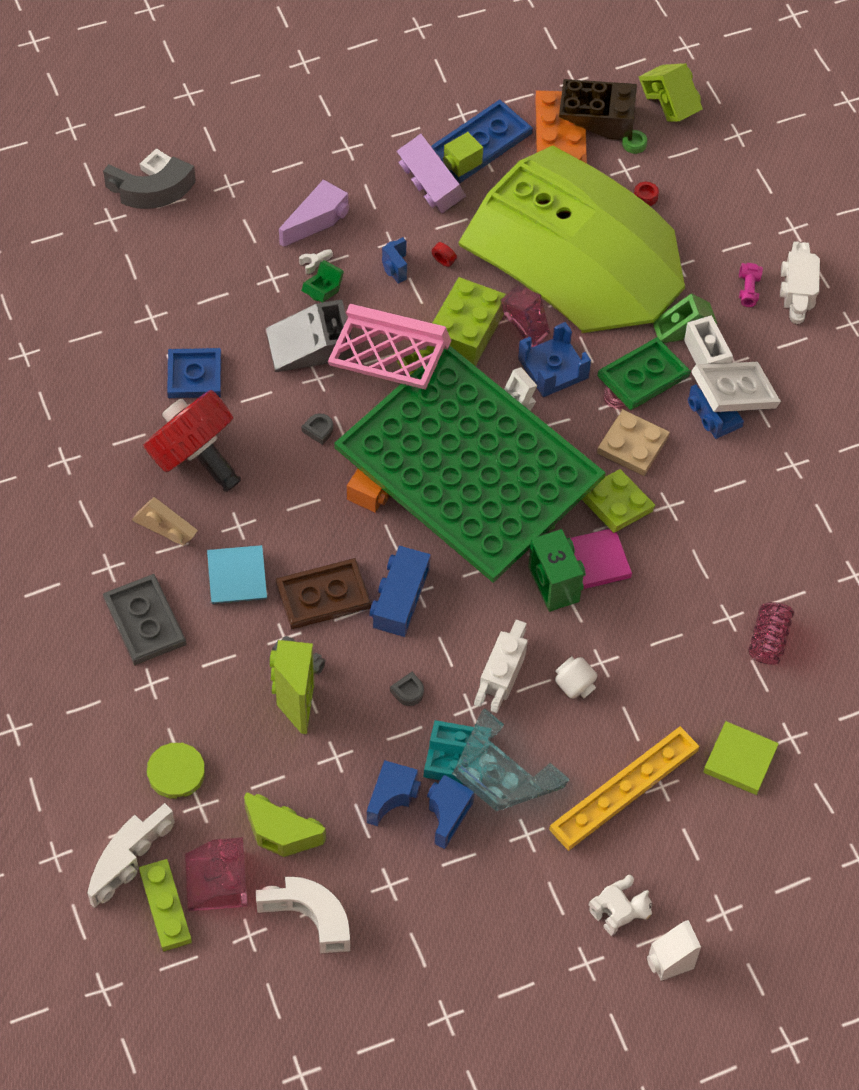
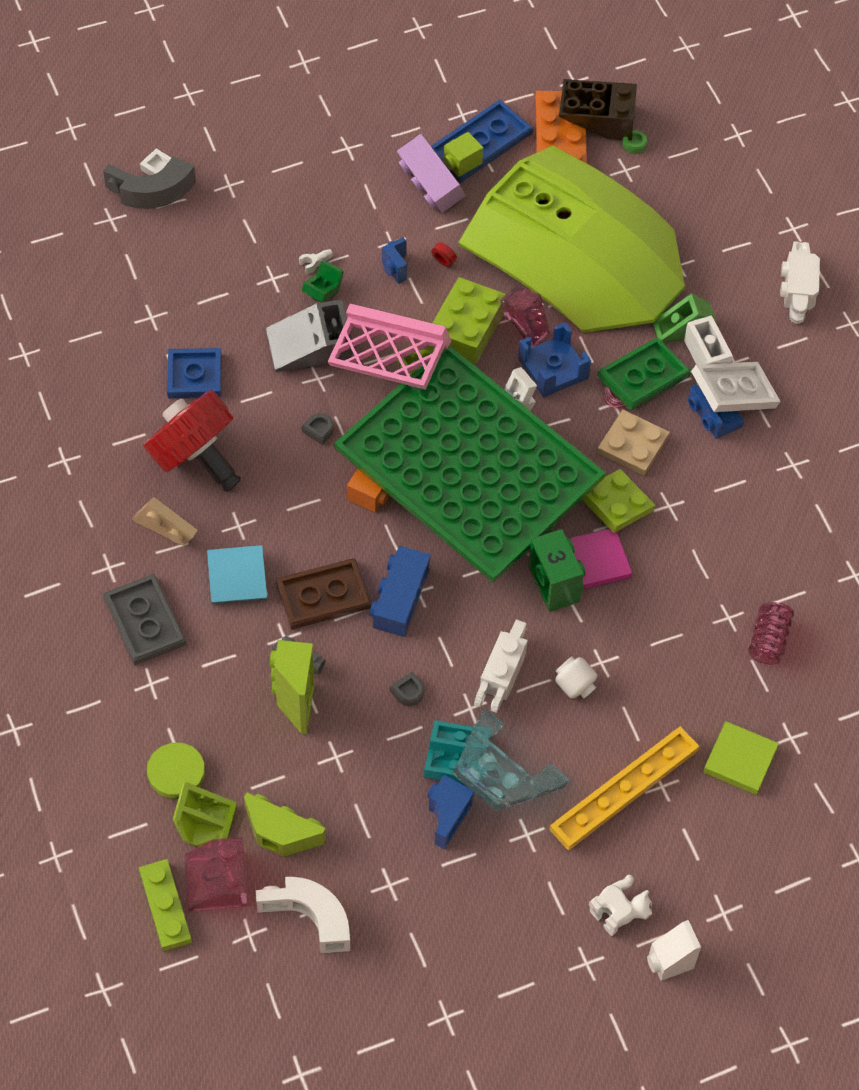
(119, 860): white slope -> none
(202, 815): none -> lime slope
(316, 213): lavender slope -> none
(393, 789): blue arch -> none
(647, 192): red tile -> none
(674, 89): lime brick -> none
(750, 273): dark pink bar -> none

